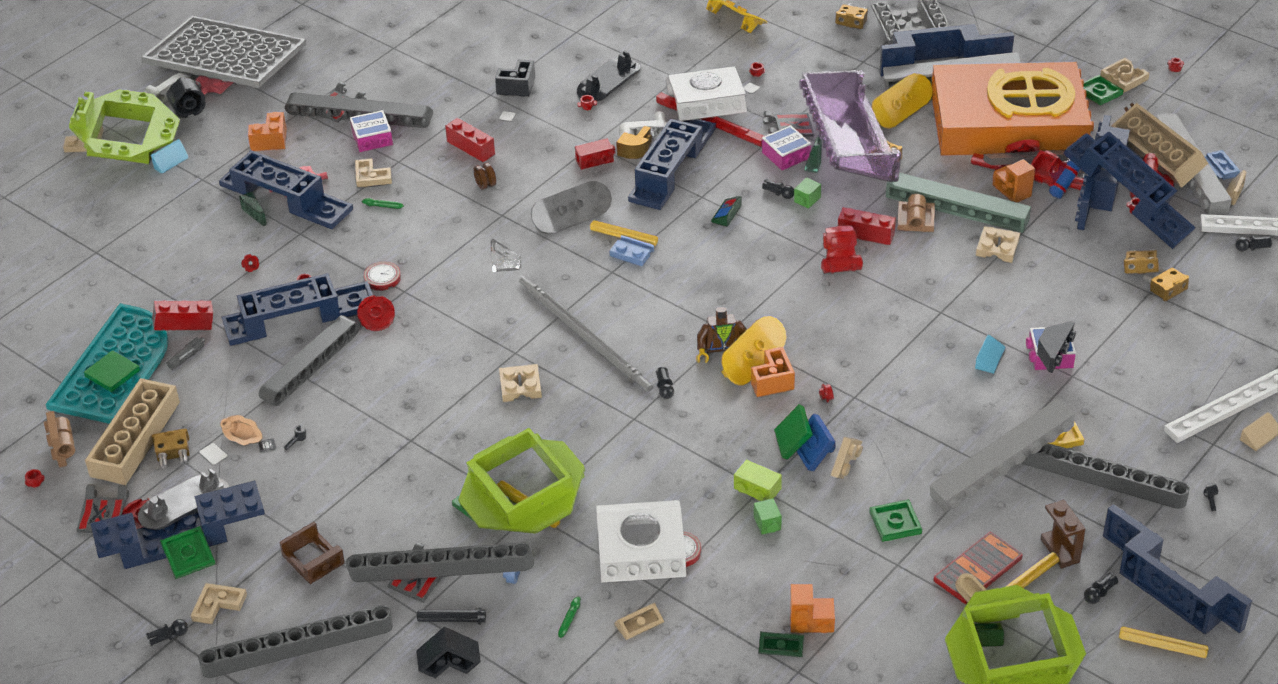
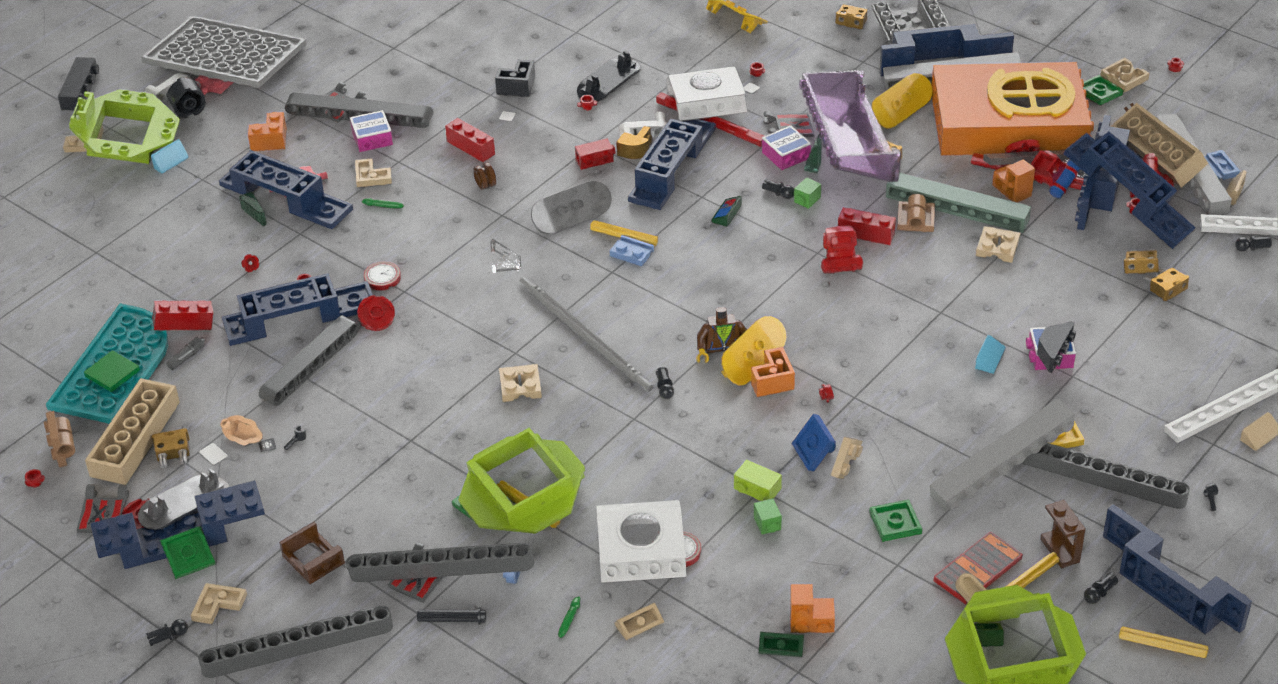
(78, 81): none -> black brick
(447, 650): black brick -> none
(793, 432): green tile -> none

